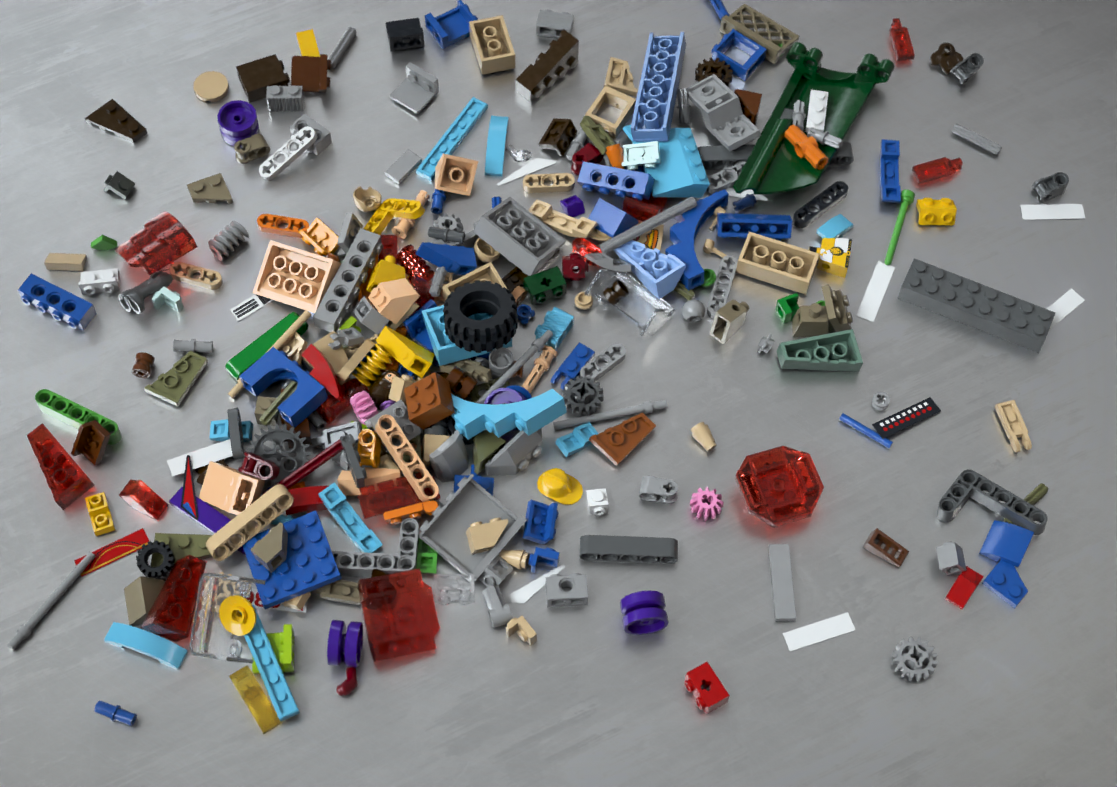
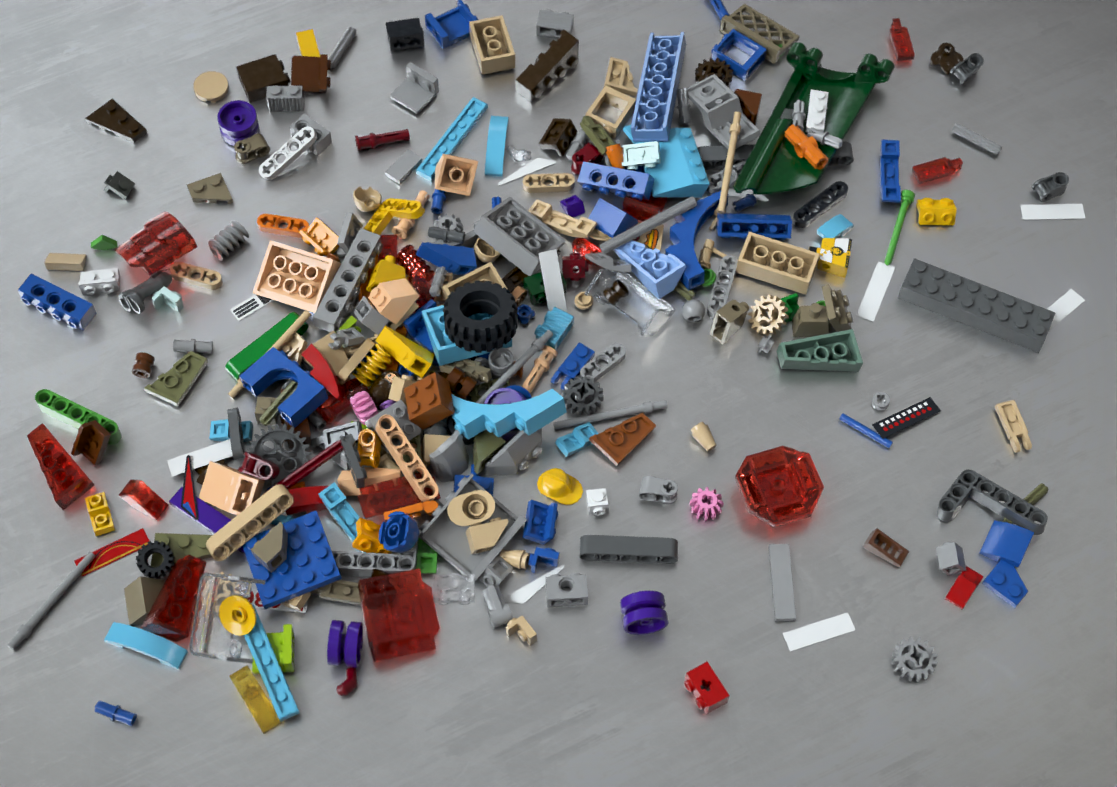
(368, 537): none -> light orange bracket
(373, 140): none -> dark red pin
(399, 532): none -> blue cylinder
(471, 508): none -> tan piece
(552, 280): none -> white sticker
(704, 259): none -> tan pin
(734, 131): none -> tan bar
(760, 317): none -> tan gear

